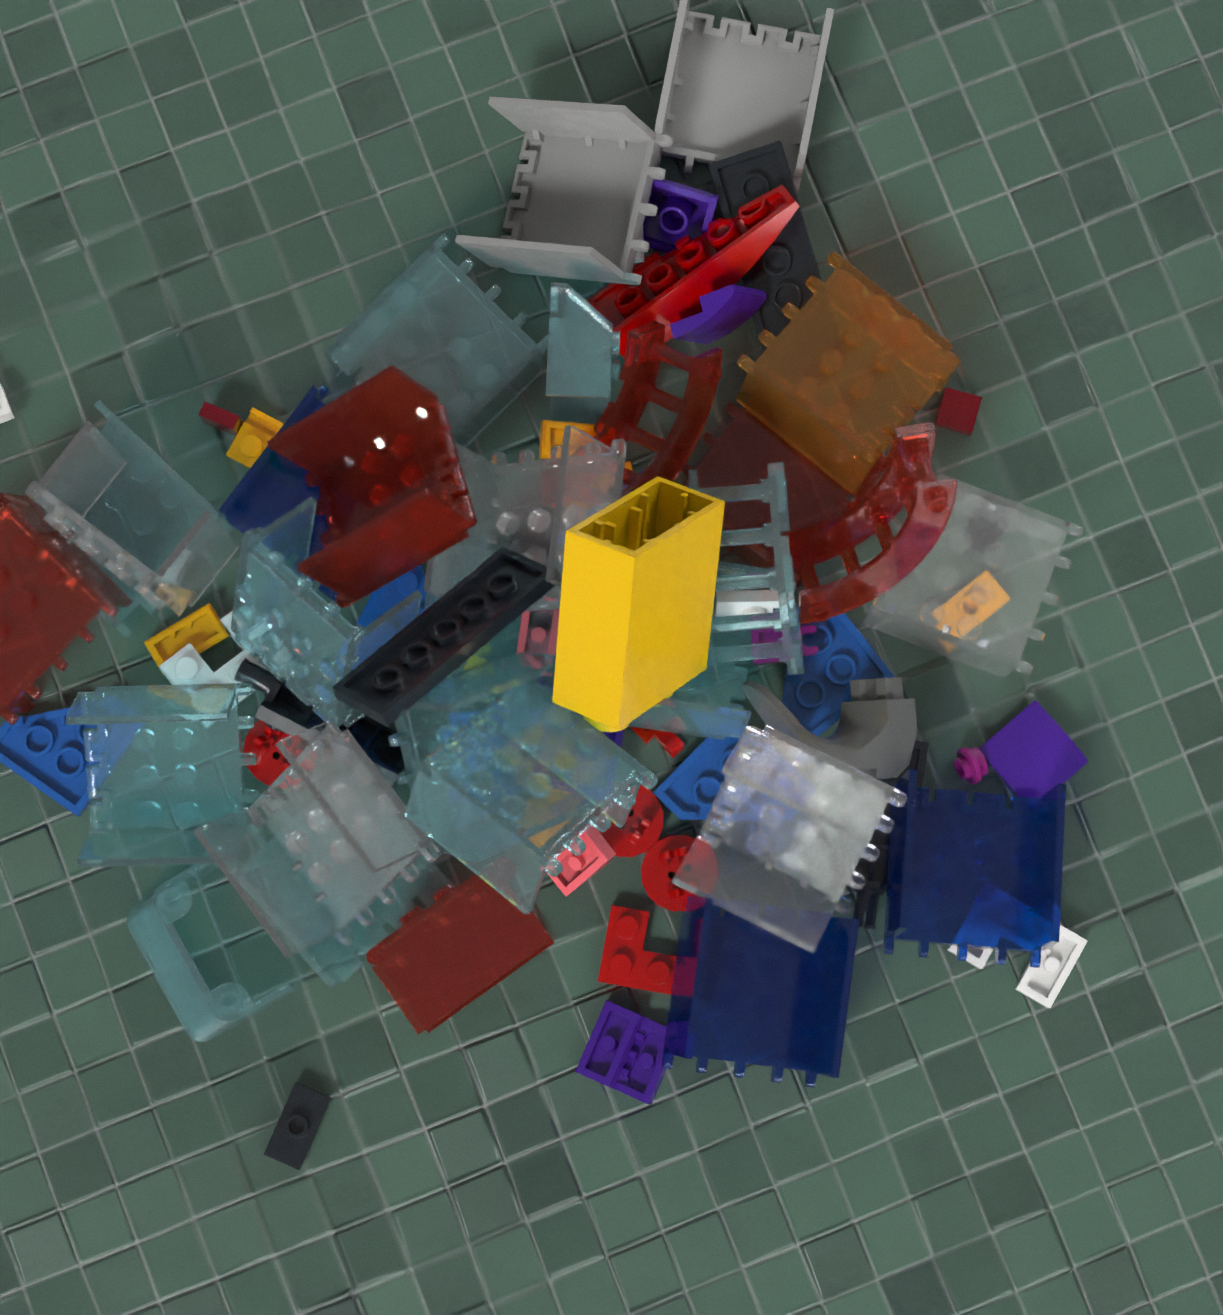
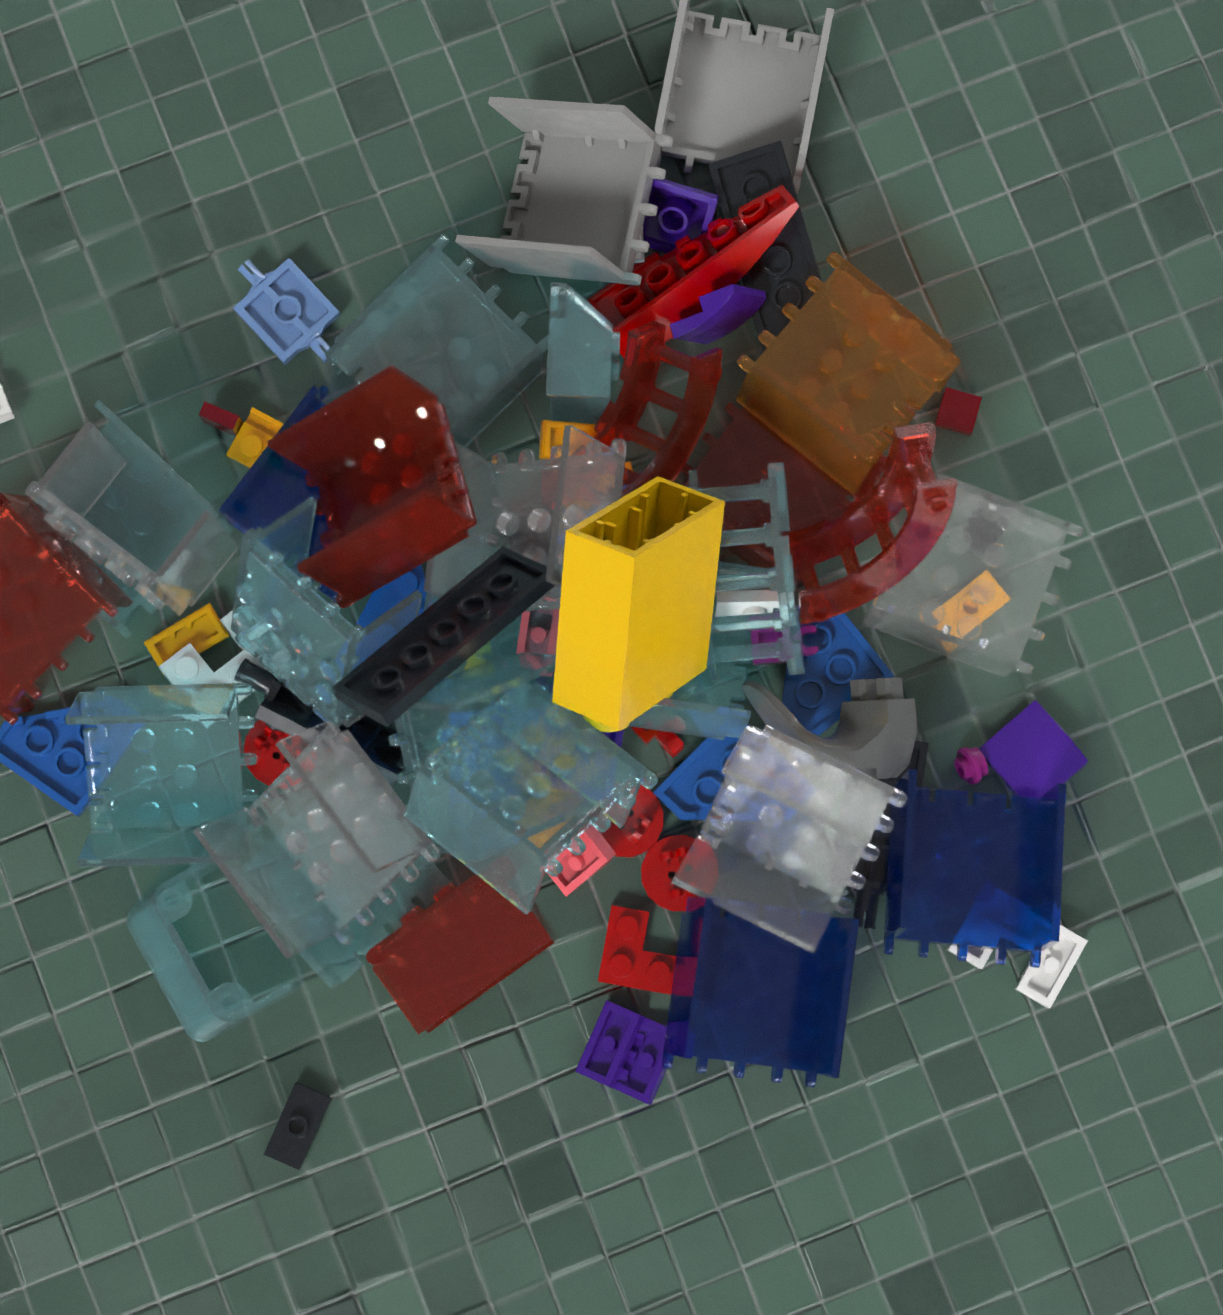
(286, 310): none -> medium blue plate

